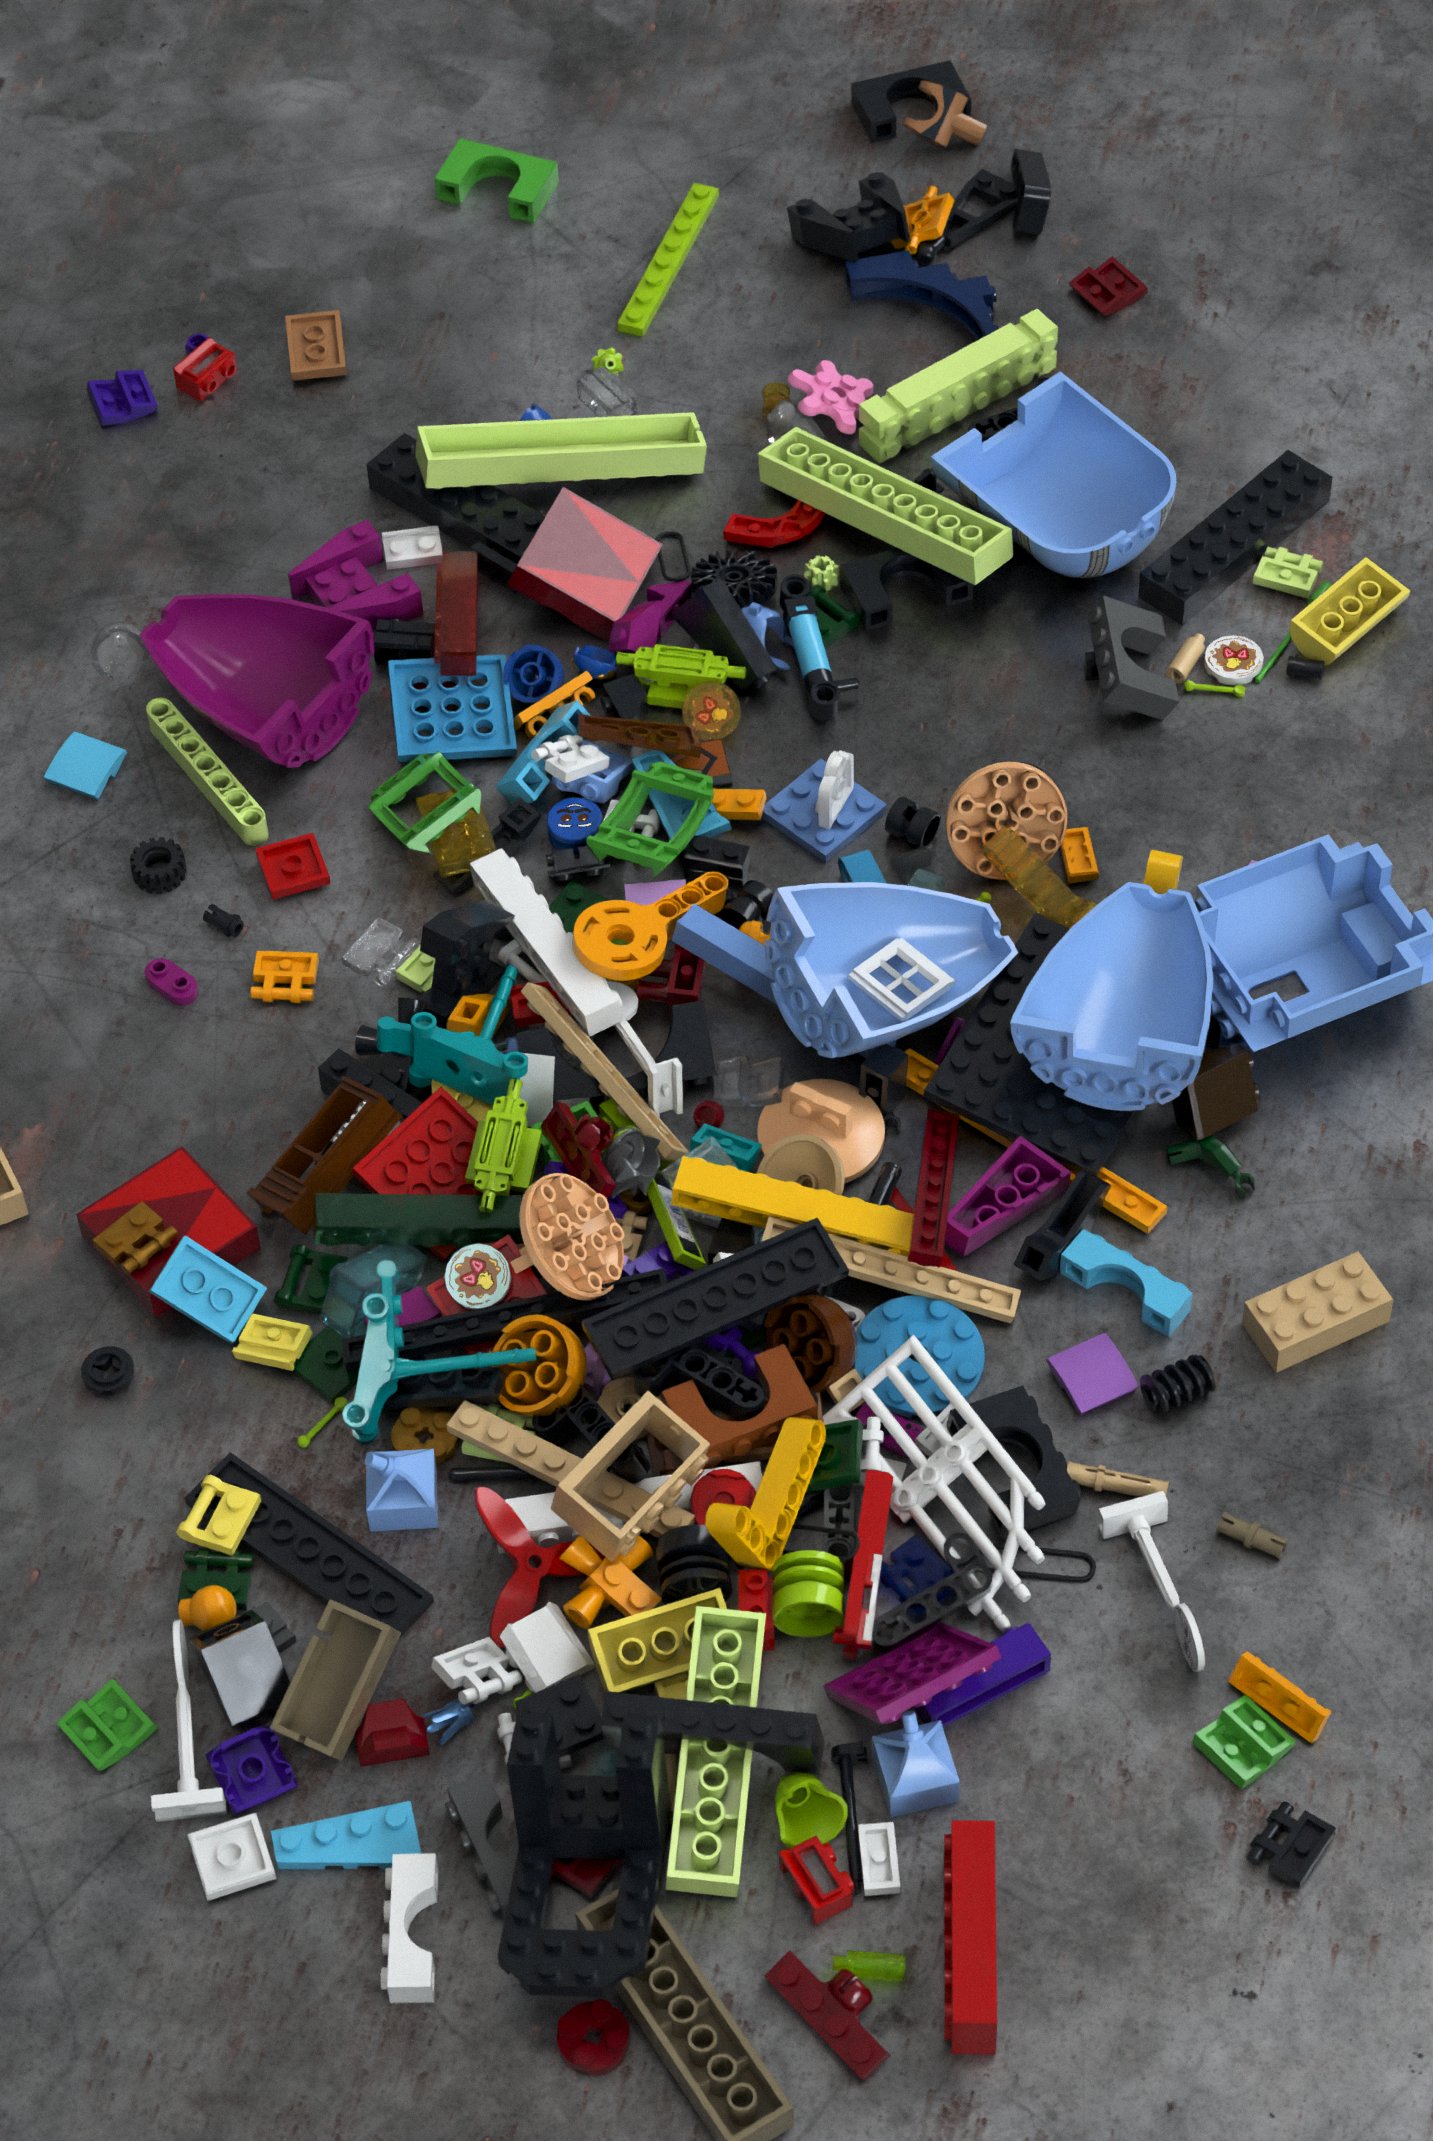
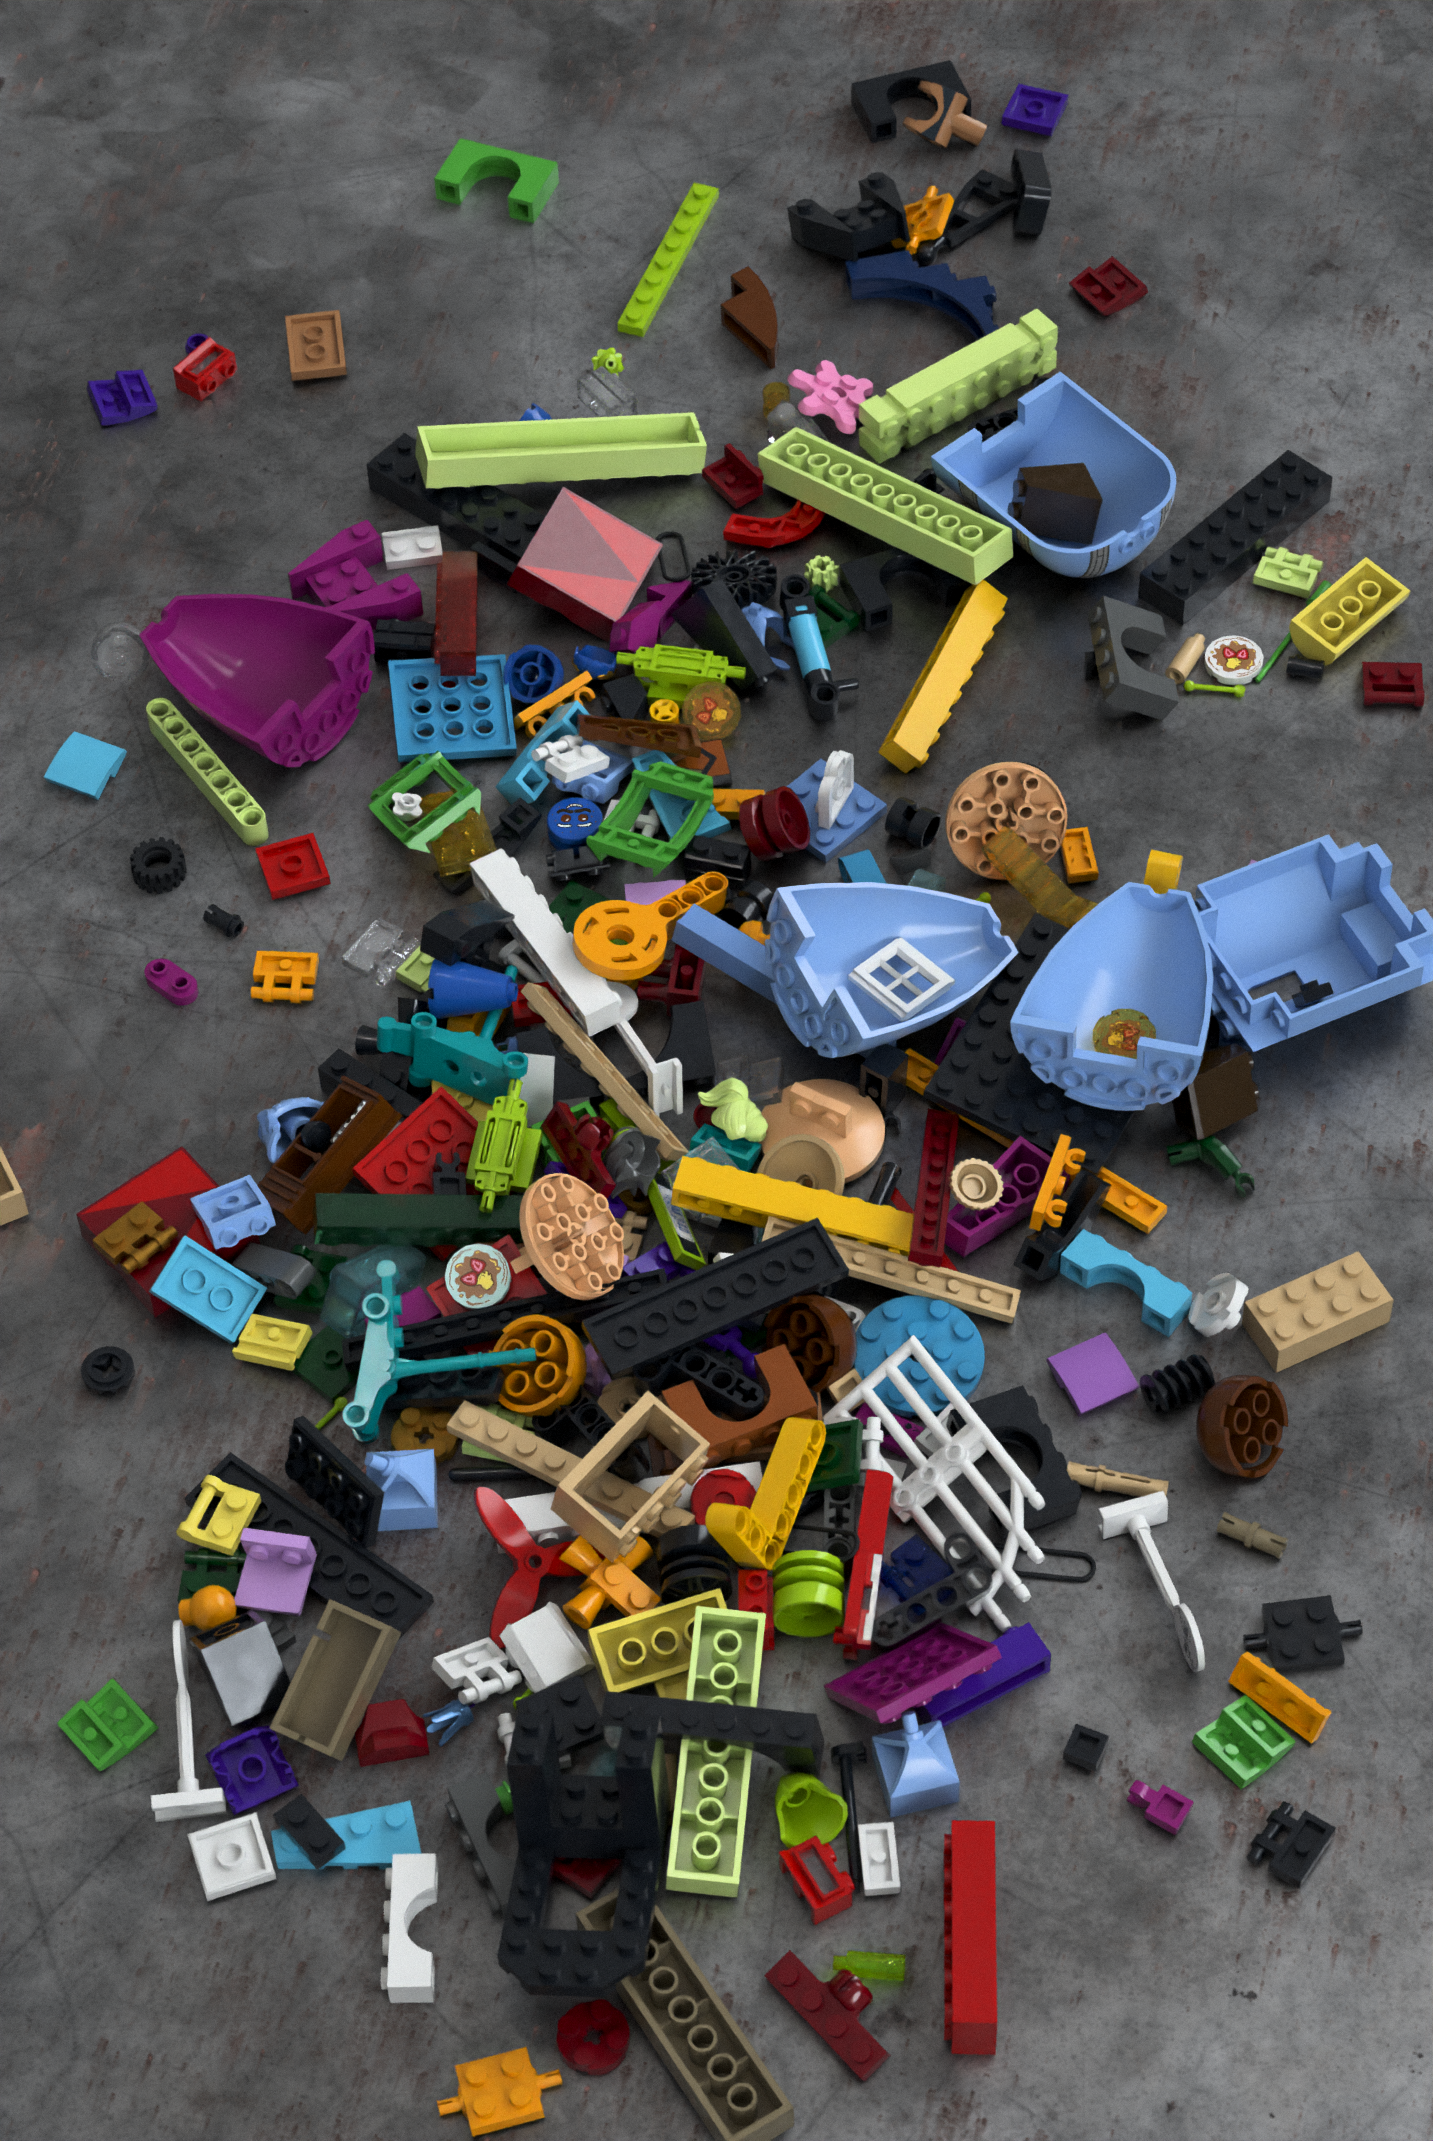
(233, 1212): none -> light blue plate
(275, 1269): none -> dark grey beam
(275, 1571): none -> lavender bracket
(284, 1122): none -> light blue head
(309, 1831): none -> black plate
(315, 1135): none -> black plate
(334, 1482): none -> black tile
(406, 806): none -> white plate
(447, 1179): none -> black plate
(468, 989): none -> blue cone
(499, 2091): none -> light orange plate
(505, 1797): none -> bright green plate
(664, 711): none -> yellow wheel
(734, 477): none -> dark red bracket
(735, 1111): none -> yellowish green hair
(752, 316): none -> reddish brown slope
(774, 824): none -> dark red wheel
(943, 676): none -> yellow brick
(976, 1184): none -> tan hat
(1035, 109): none -> dark purple plate
(1055, 1183): none -> light orange plate
(1057, 502): none -> dark brown slope
(1085, 1747): none -> black plate
(1121, 1031): none -> clear yellow tile
(1163, 1807): none -> magenta plate
(1219, 1305): none -> white plate
(1239, 1418): none -> reddish brown cylinder
(1302, 1634): none -> black plate
(1311, 991): none -> black plate
(1392, 683): none -> dark red plate

